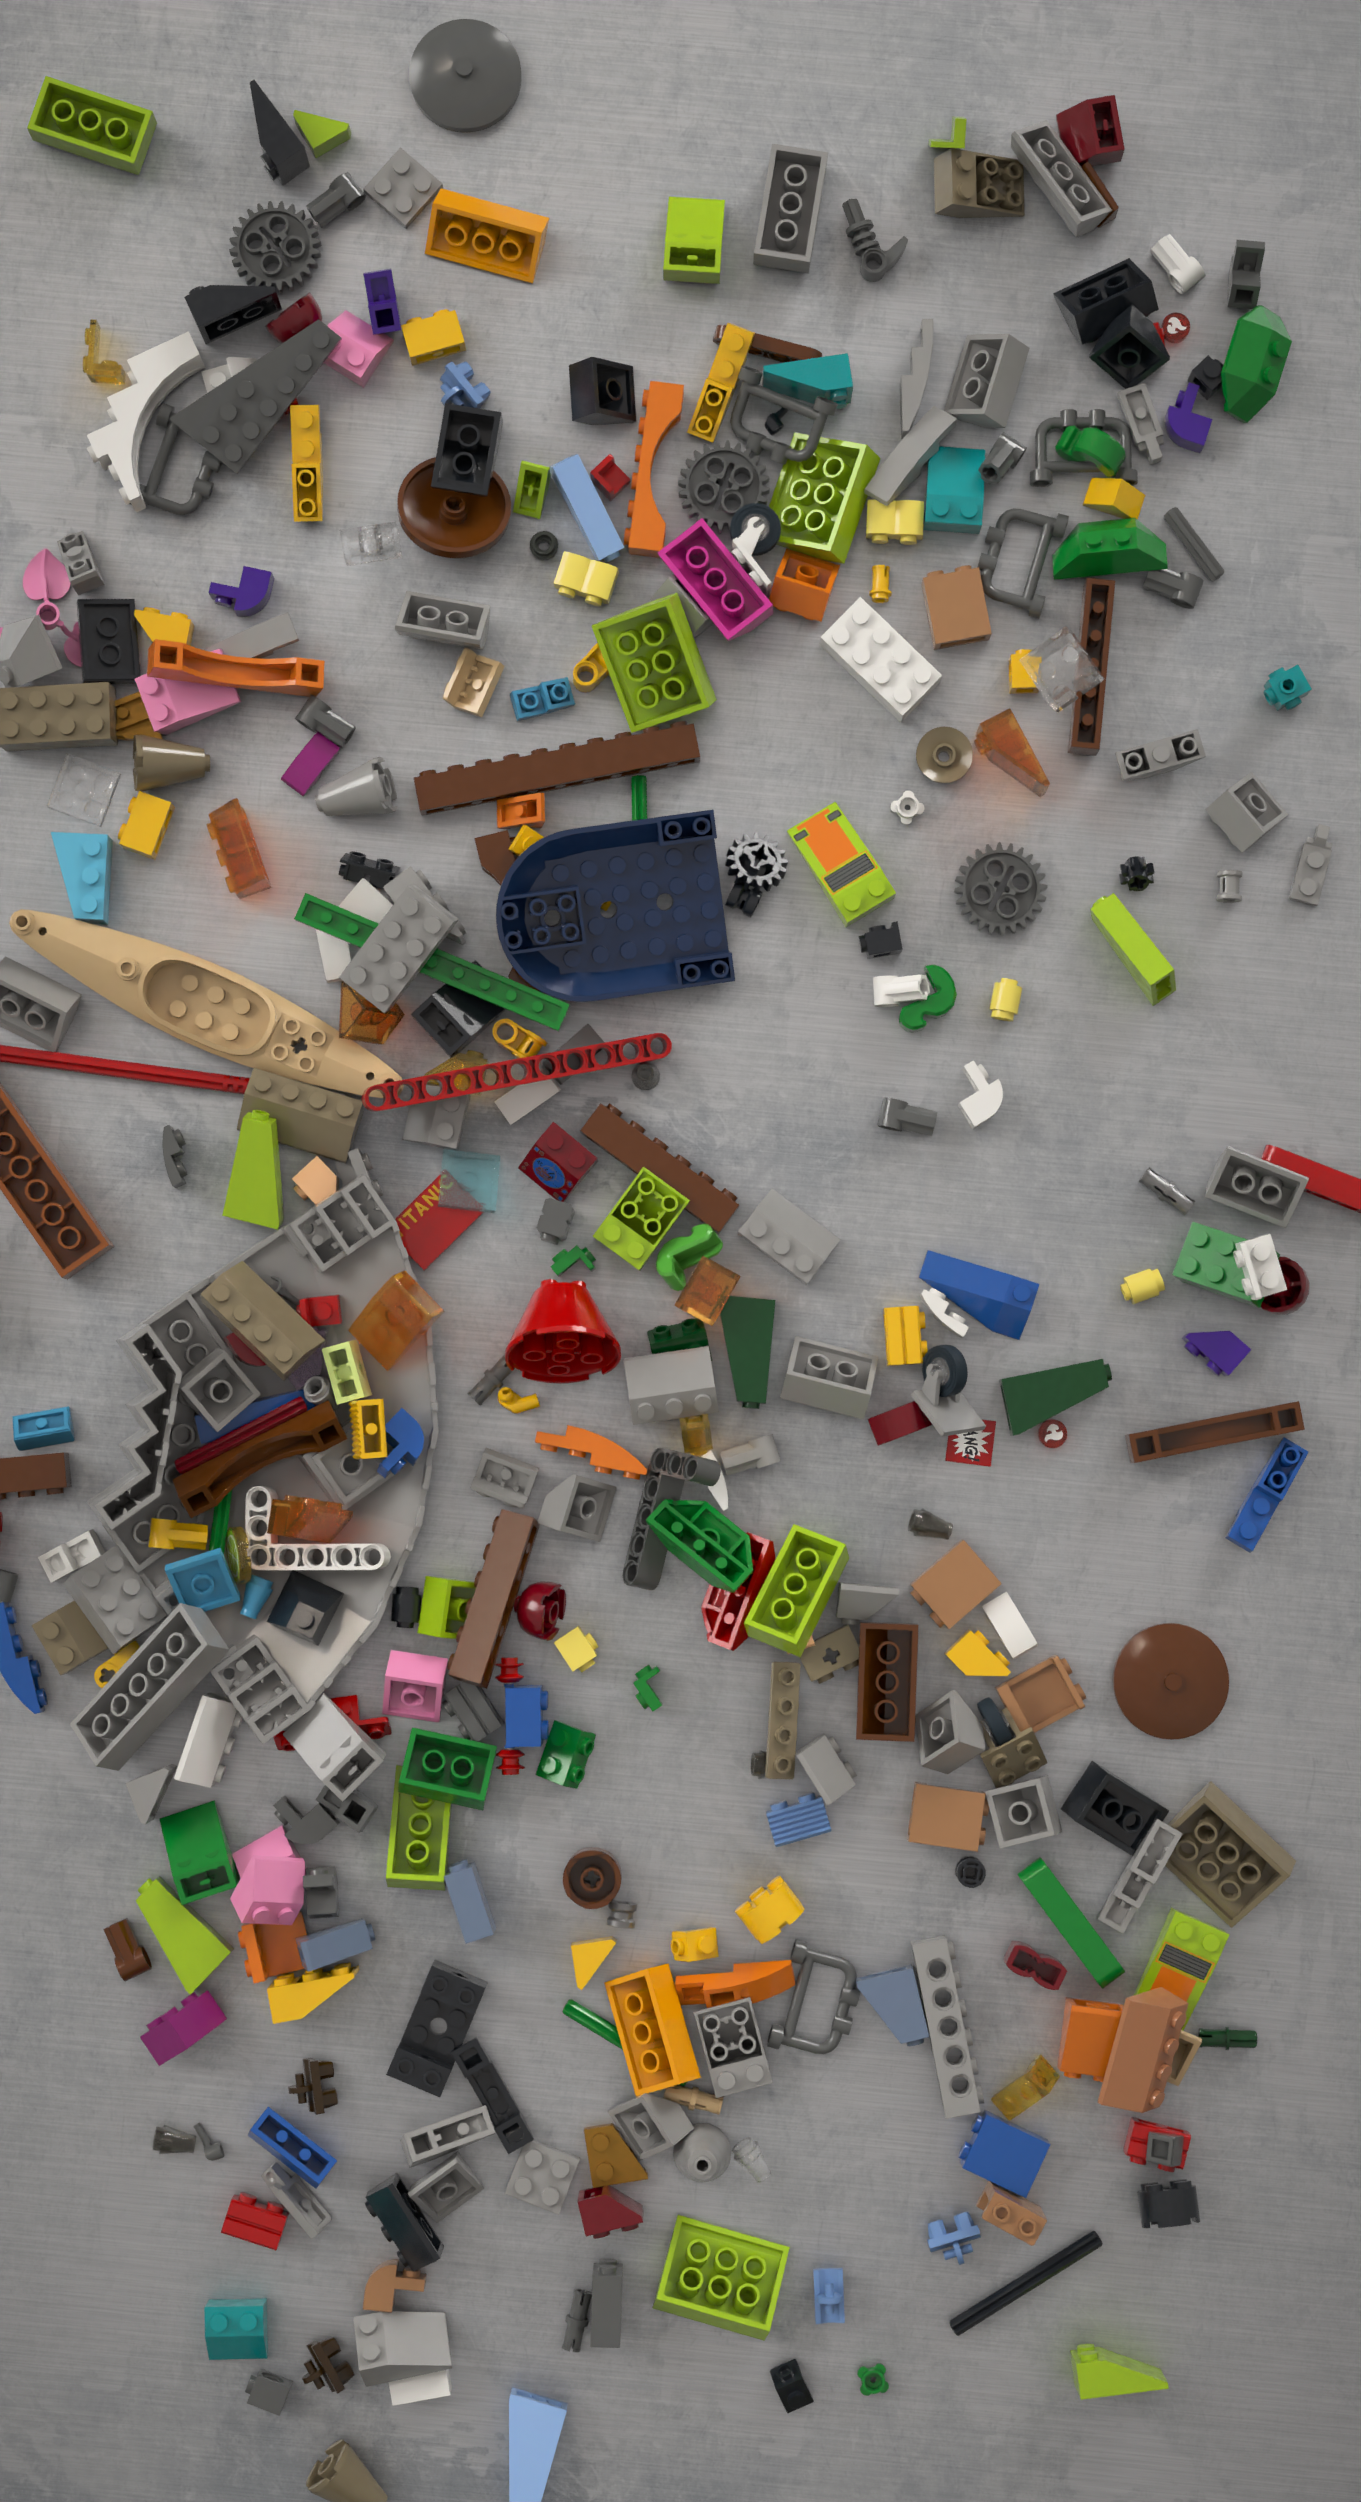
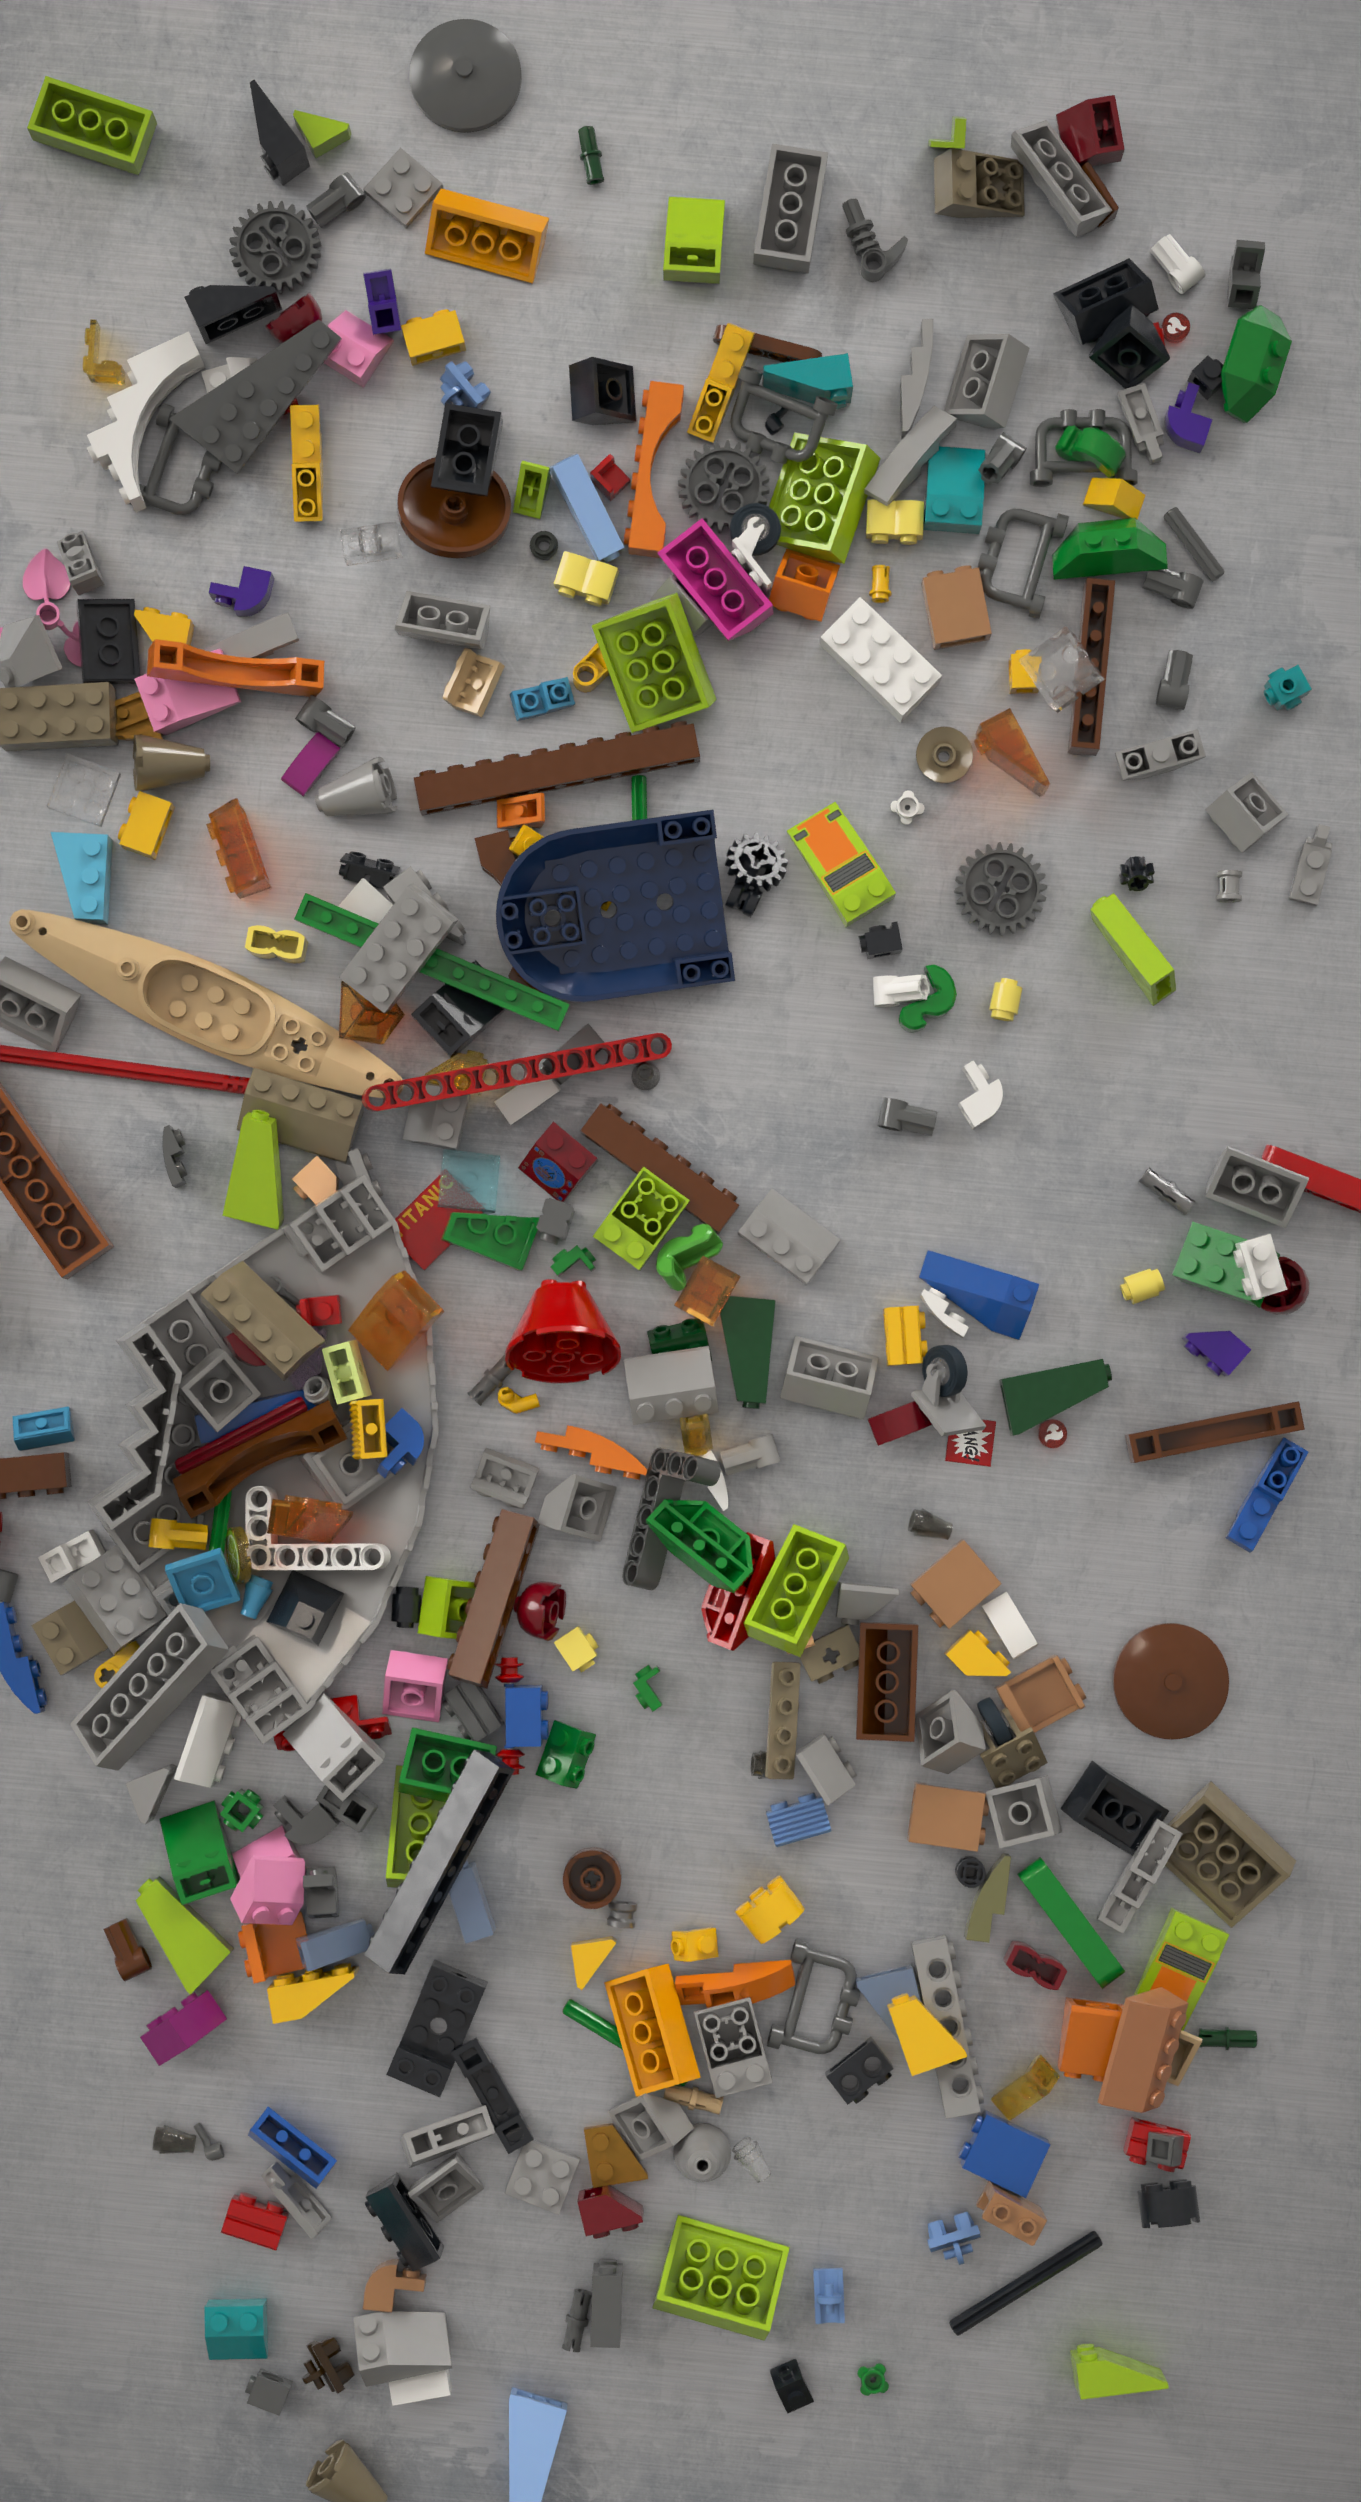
(234, 1818): none -> green brick
(284, 944): none -> light yellow brick
(317, 2098): dark brown hips -> none
(334, 955): white slope -> none
(439, 1862): none -> brick
(493, 1236): none -> green wing
(519, 1041): yellow piece -> none
(590, 155): none -> dark green axle
(854, 2065): none -> black brick
(922, 2036): none -> yellow slope
(988, 1901): none -> olive slope
(1173, 688): none -> dark grey piece

